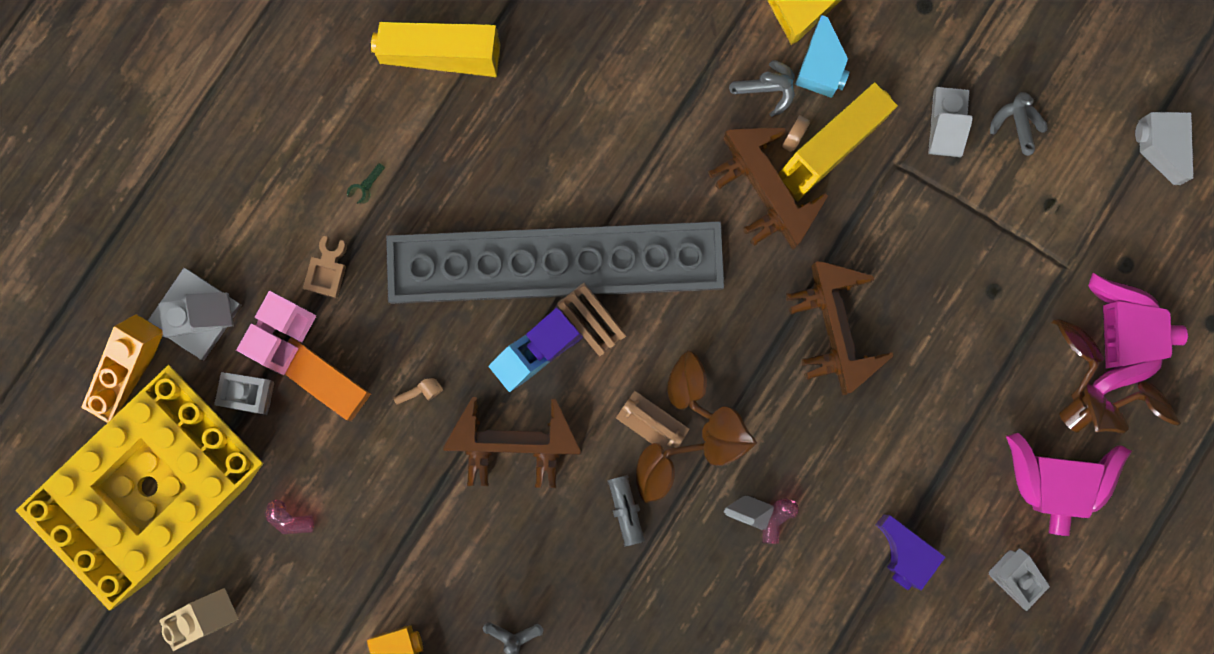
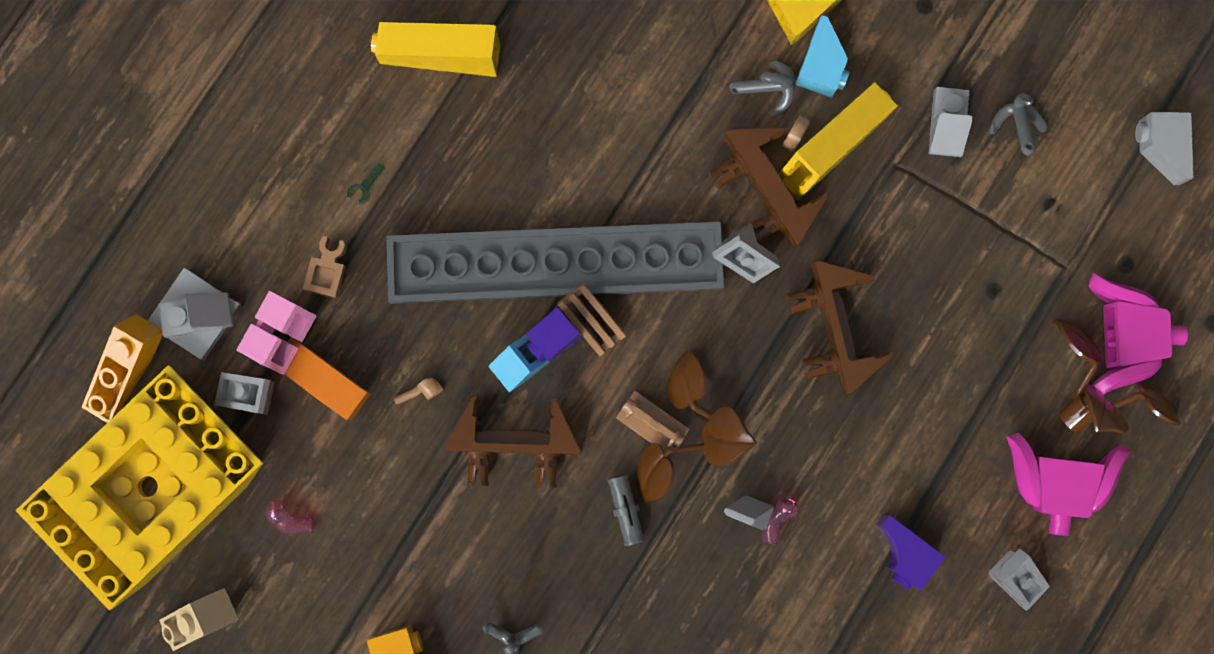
(745, 255): none -> light grey slope

